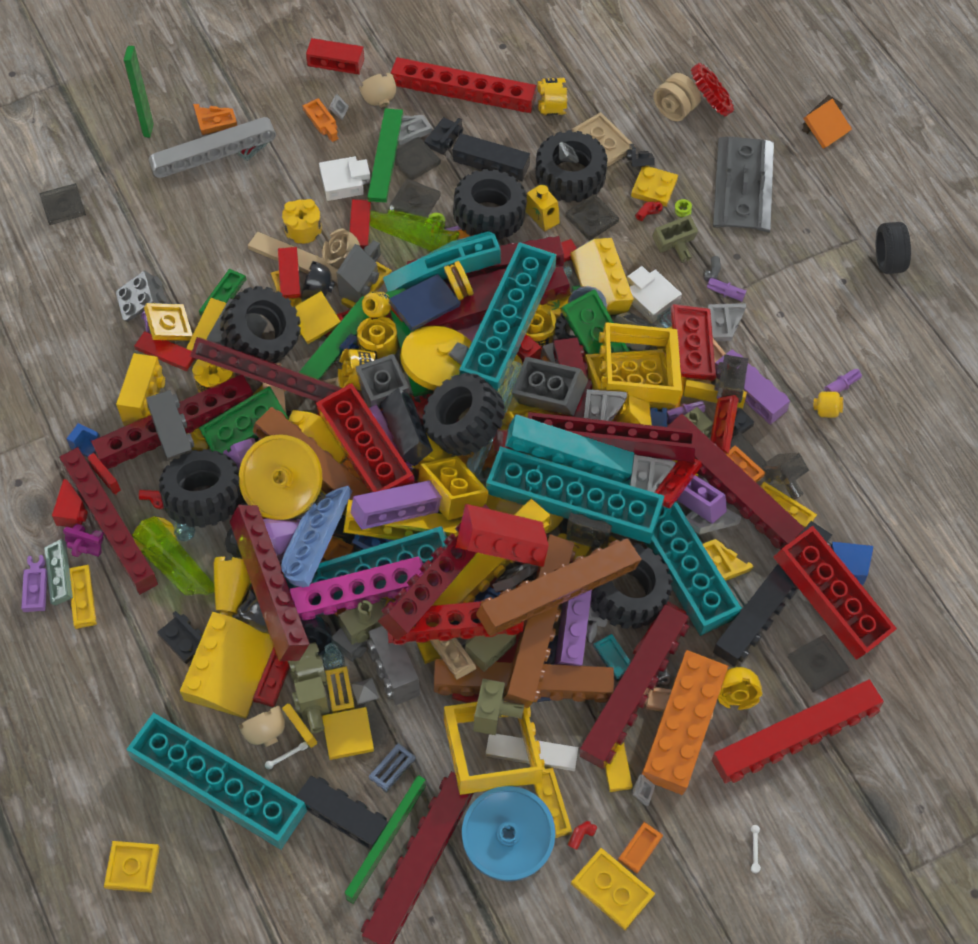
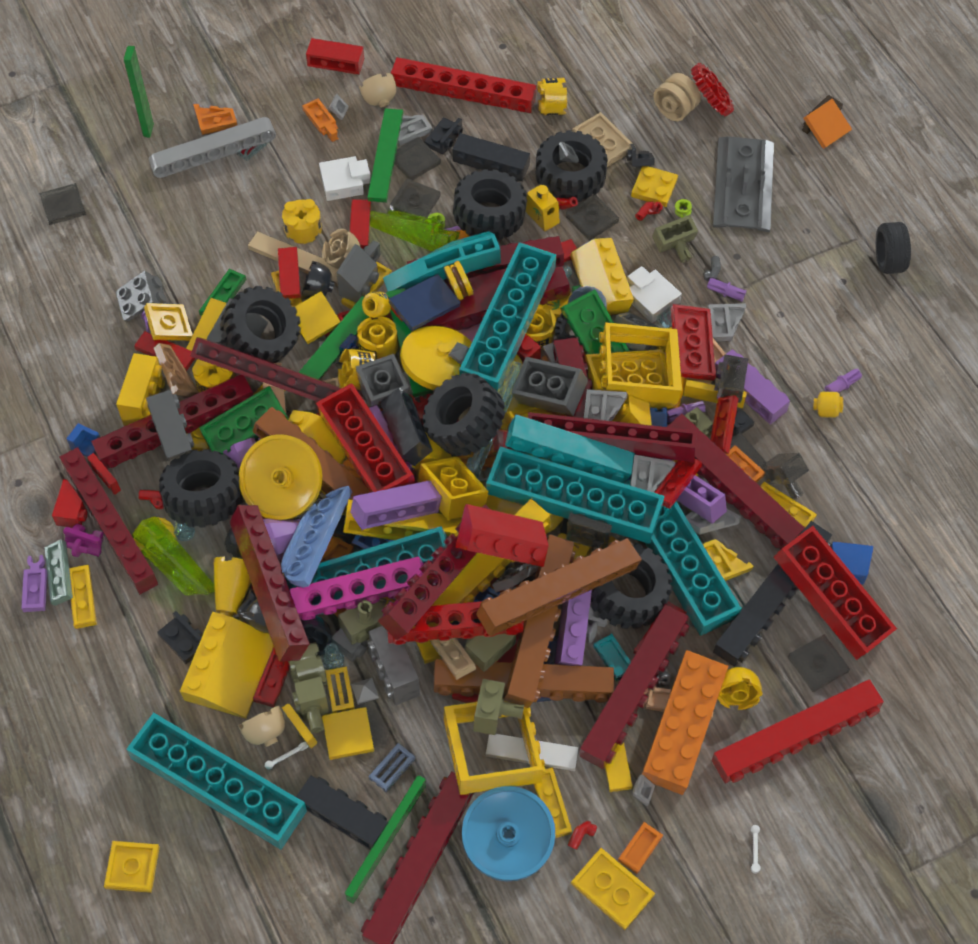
(175, 373): none -> medium nougat wing
(564, 204): none -> red arm

